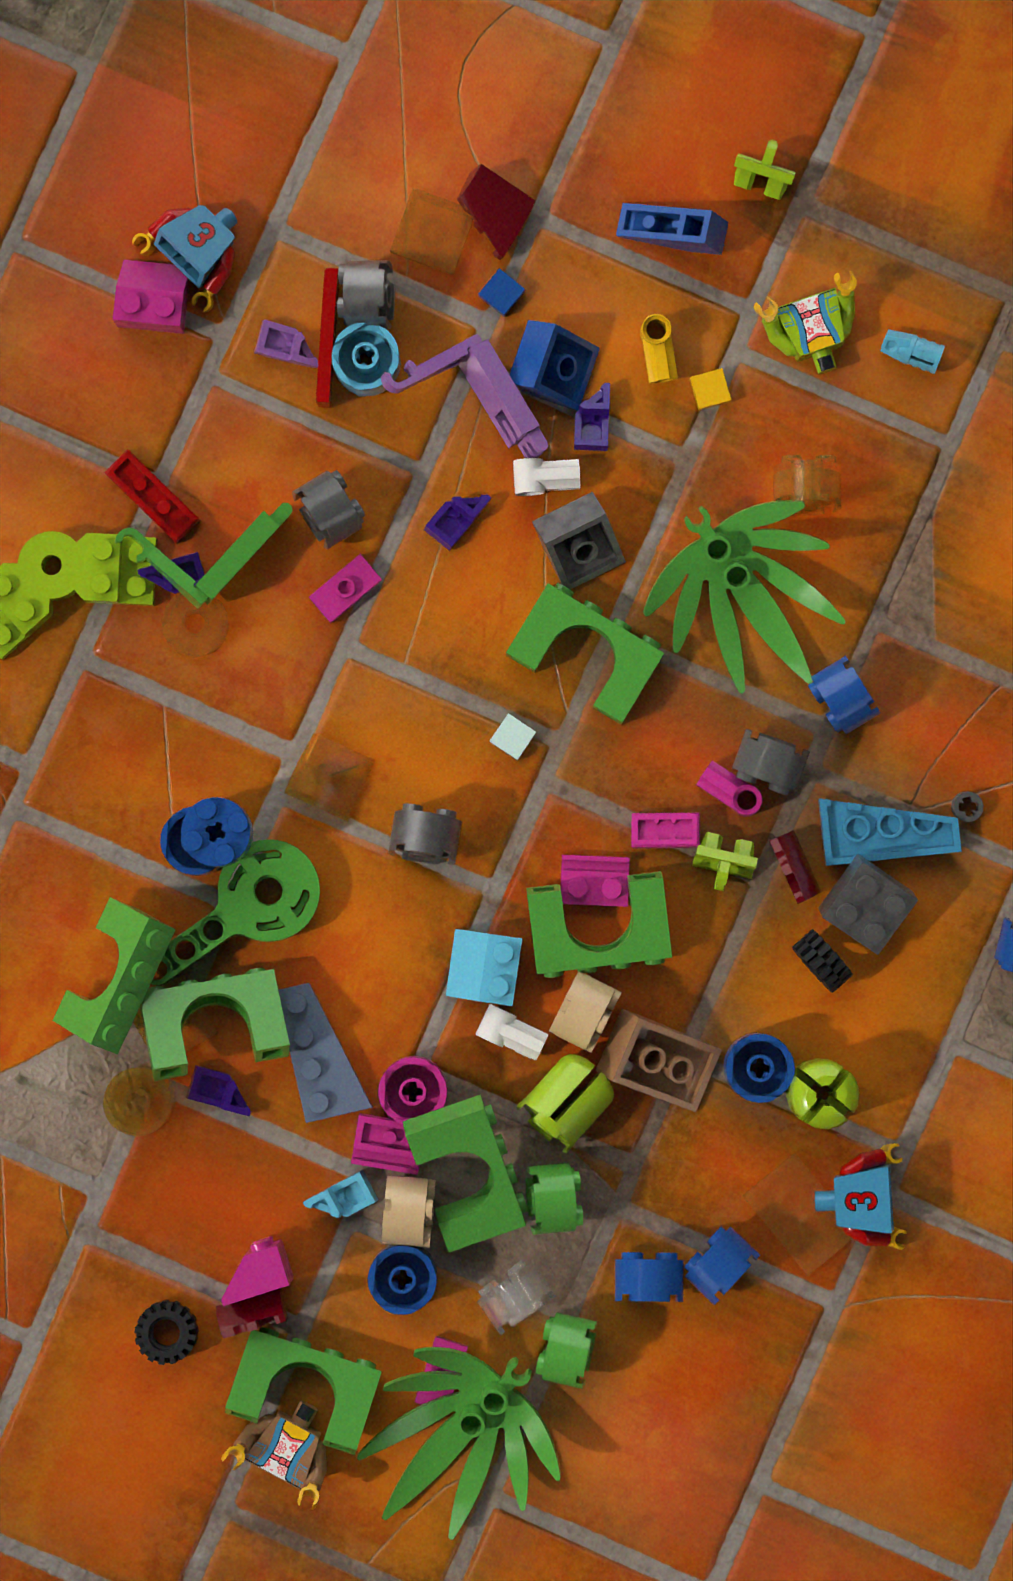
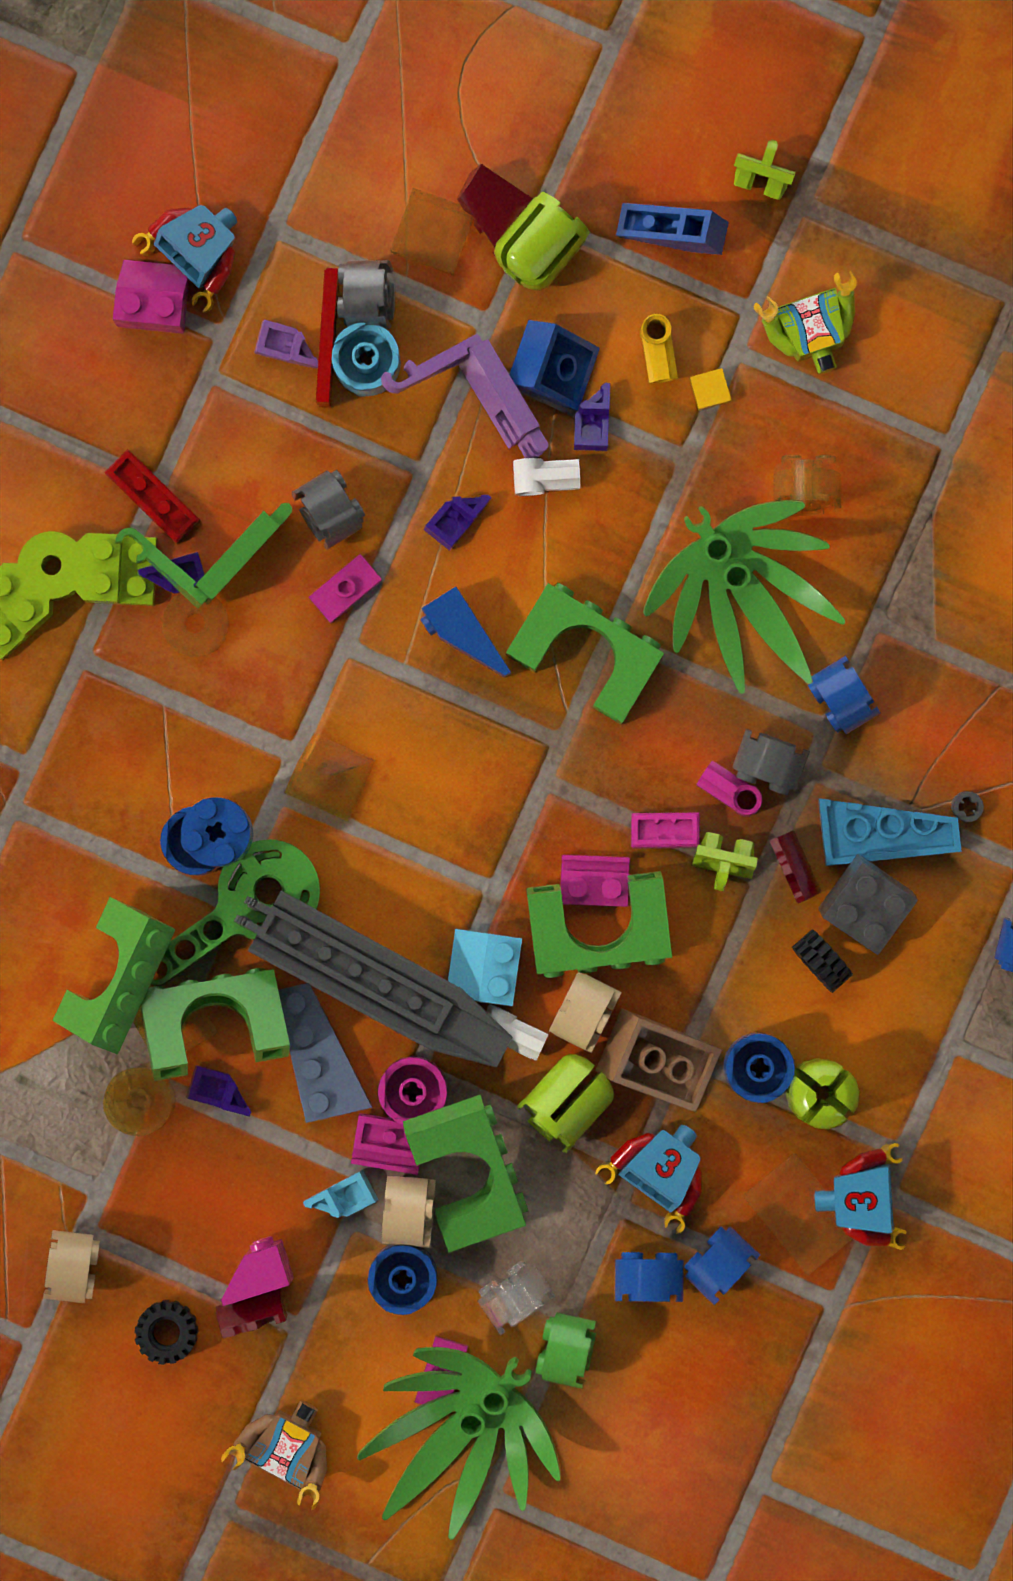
(69, 1267): none -> tan brick
(270, 1356): bright green arch -> none
(374, 980): none -> dark grey hinge
(425, 835): flat silver brick -> none
(459, 628): none -> blue slope
(501, 292): blue tile -> none
(512, 736): light aqua tile -> none
(540, 243): none -> lime cylinder
(553, 1198): bright green brick -> none
(579, 541): flat silver slope -> none
(662, 1170): none -> dark azure torso
(912, 350): medium azure hinge -> none

